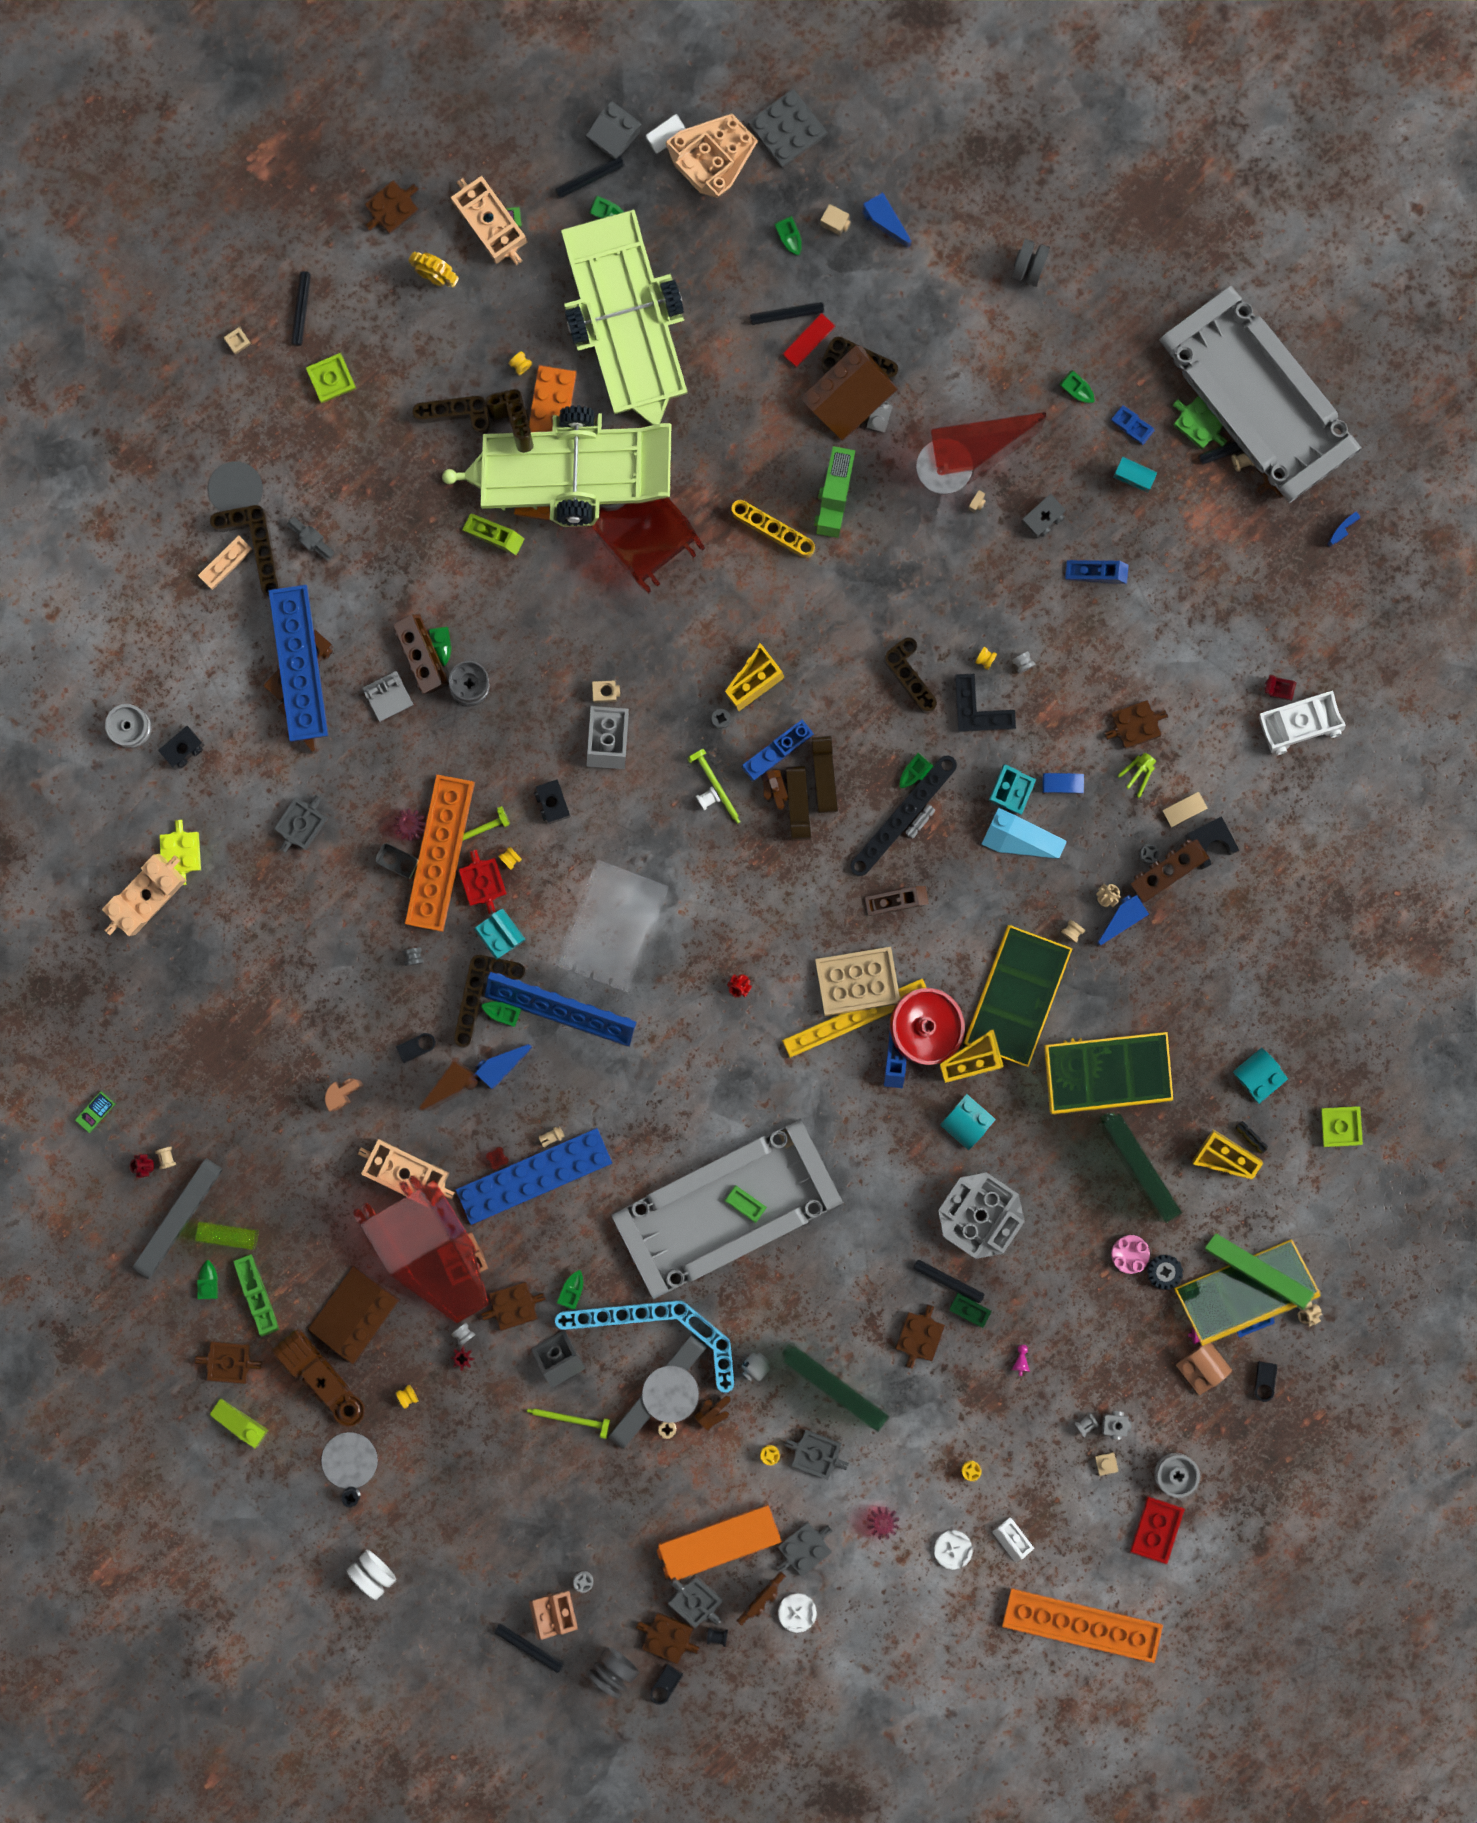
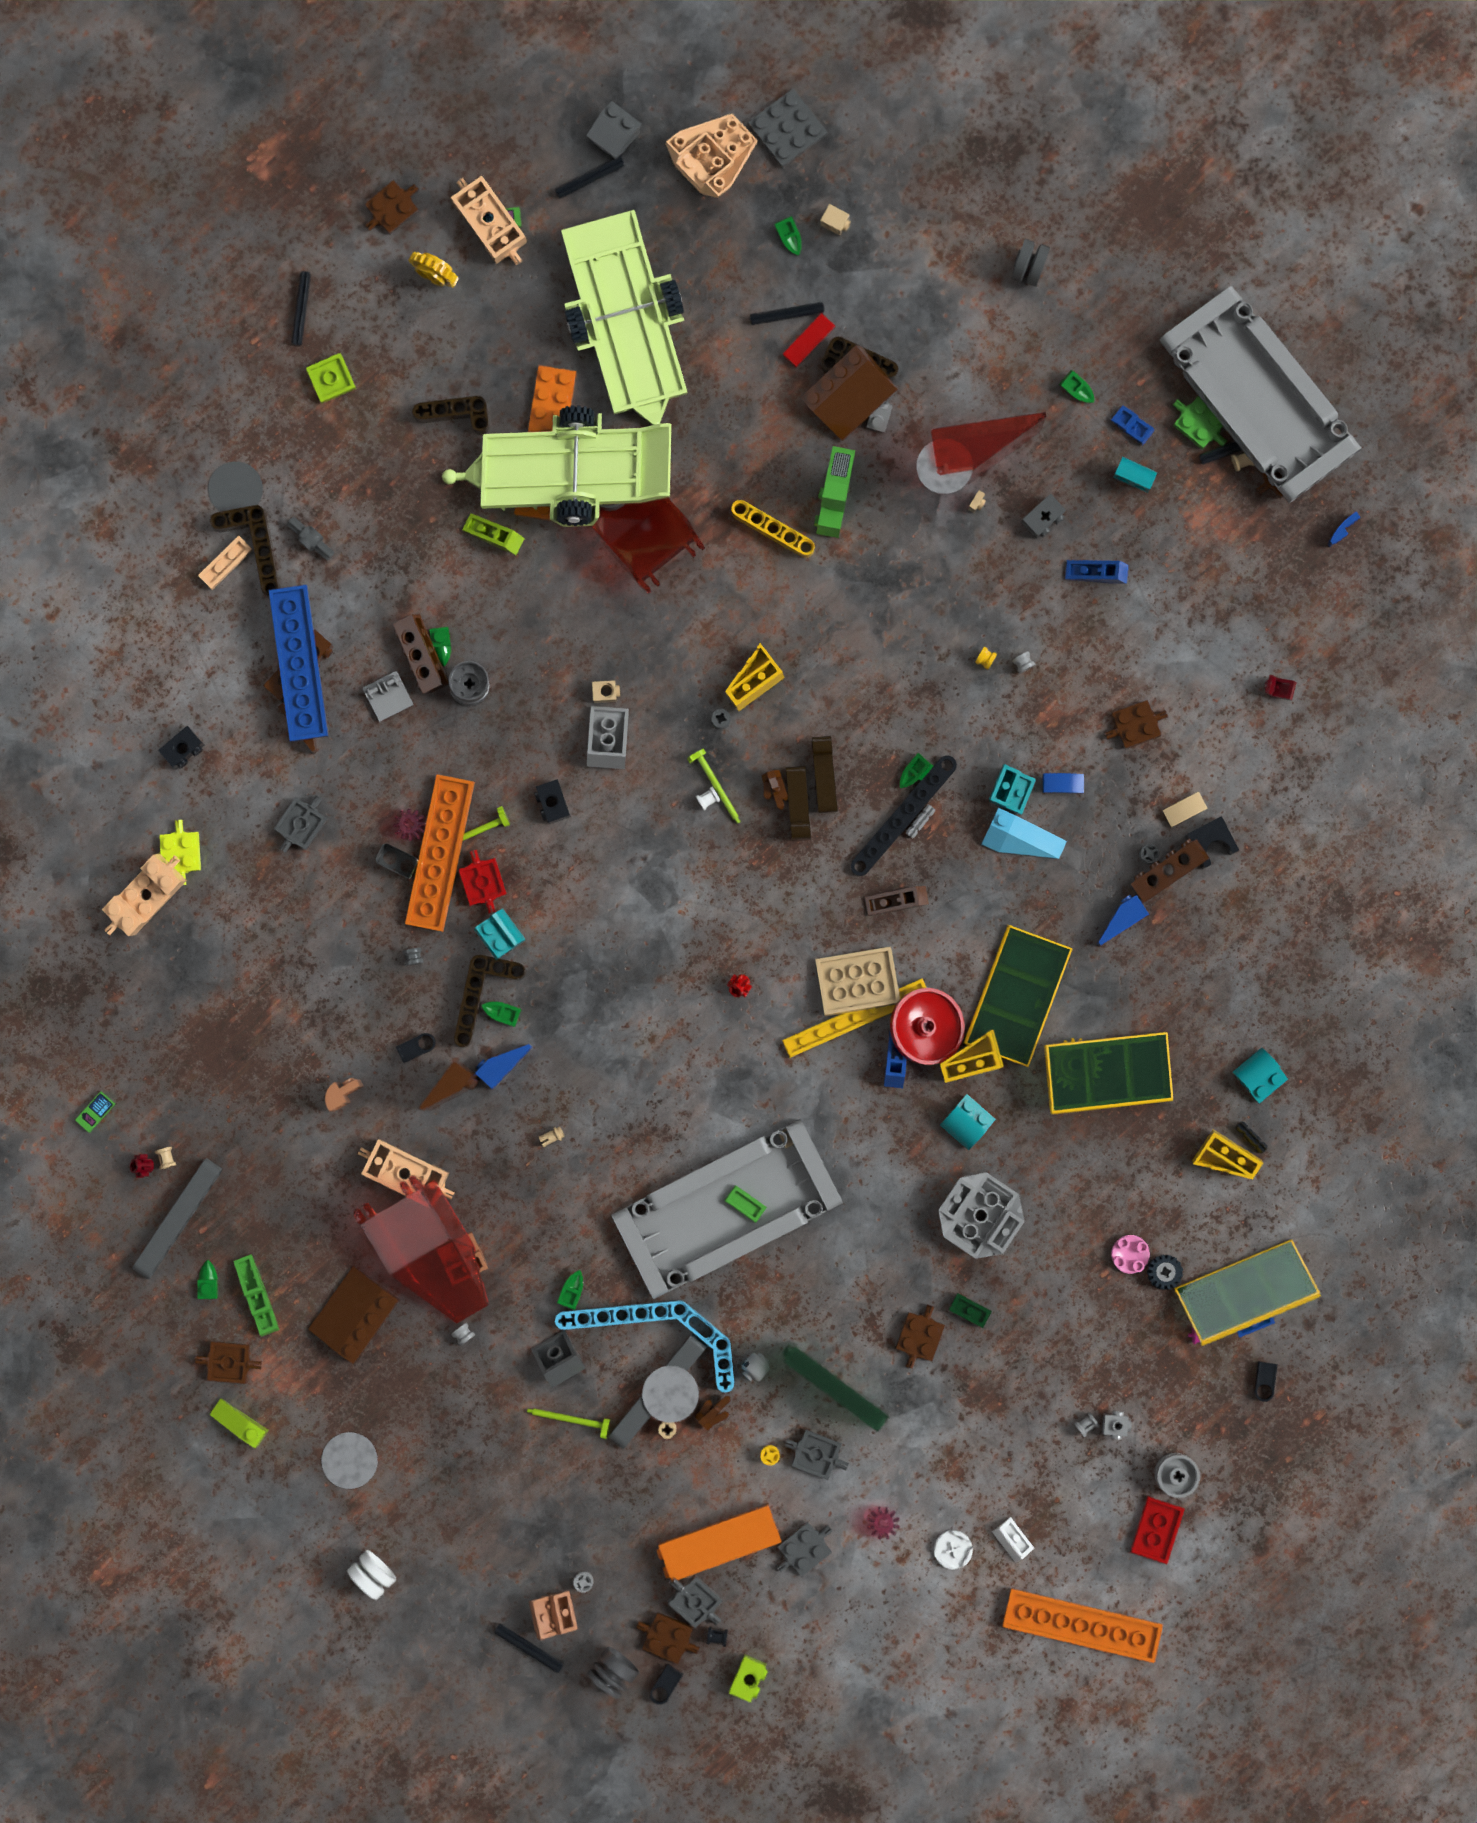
(118, 721): light grey wheel -> none
(227, 1235): clear neon green brick -> none
(237, 340): tan plate -> none
(303, 1359): reddish brown brick -> none
(356, 1496): black bush -> none
(407, 1396): yellow wheel -> none
(466, 1354): dark red gear -> none
(492, 1157): clear red plate -> none
(510, 858): yellow wheel -> none
(511, 405): dark brown beam -> none
(513, 1306): reddish brown plate -> none
(520, 363): yellow wheel -> none
(534, 1176): blue plate -> none
(560, 1009): blue plate -> none
(603, 208): green plate -> none
(612, 925): clear windscreen -> none
(659, 136): white slope -> none
(748, 1666): none -> lime brick
(757, 1606): reddish brown plate -> none
(777, 750): blue slope -> none
(797, 1612): white tile -> none
(884, 218): blue slope -> none
(906, 683): dark brown beam -> none
(948, 1281): black axle -> none
(972, 720): black plate -> none
(972, 1473): yellow wheel -> none
(1021, 1363): dark pink piece -> none
(1072, 931): tan wheel -> none
(1106, 1463): tan plate -> none
(1108, 895): tan gear -> none
(1139, 1167): clear green brick -> none
(1144, 764): lime plant -> none
(1204, 1368): nougat brick -> none
(1259, 1271): bright green tile -> none
(1301, 722): white piece -> none
(1310, 1314): tan gear -> none
(1341, 1126): lime plate -> none

